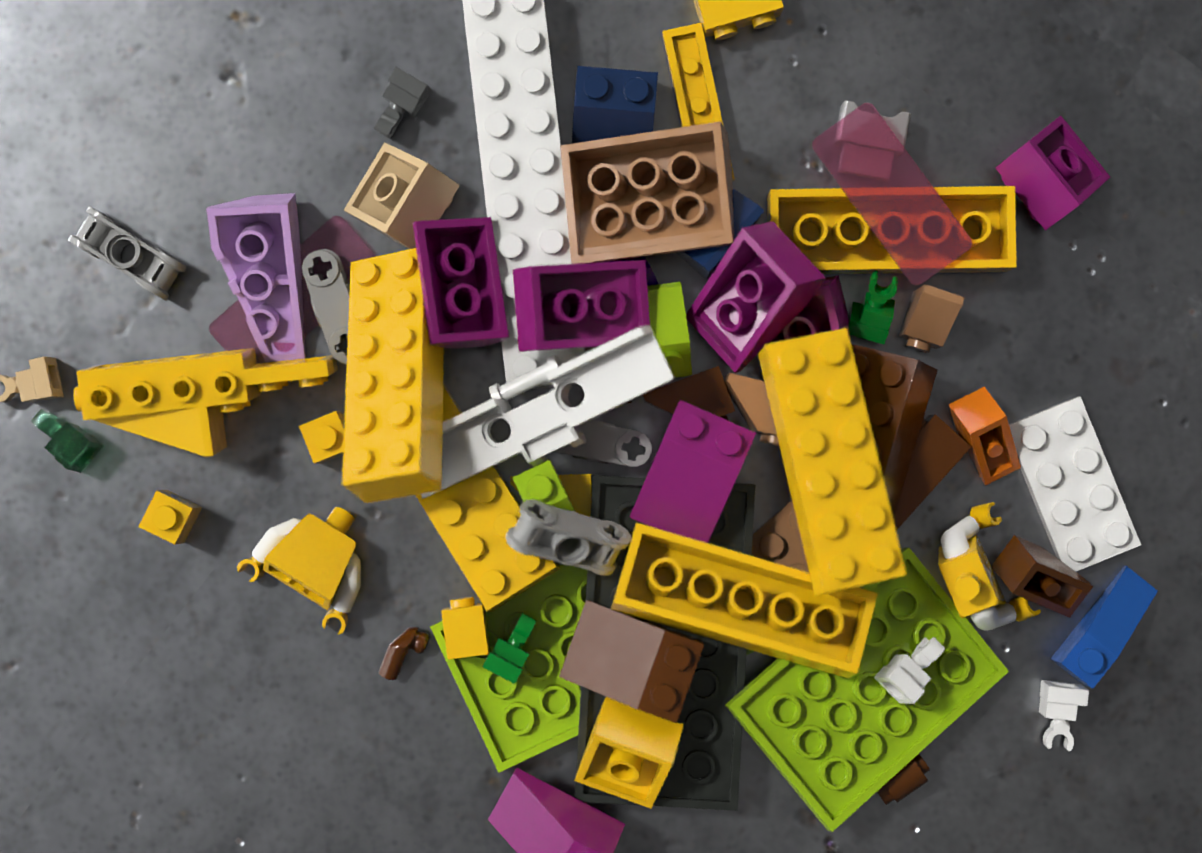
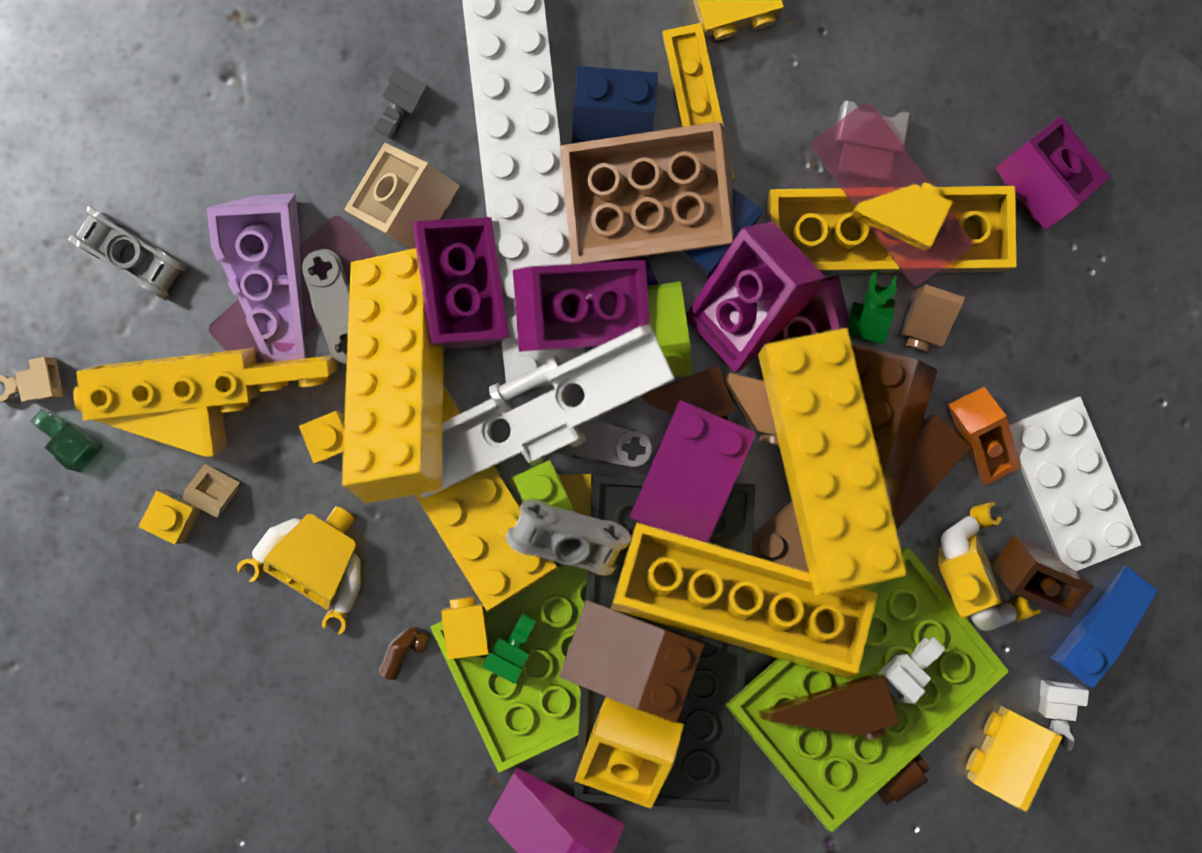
(210, 490): none -> tan plate
(848, 708): none -> reddish brown slope
(907, 214): none -> yellow slope
(1012, 757): none -> yellow slope

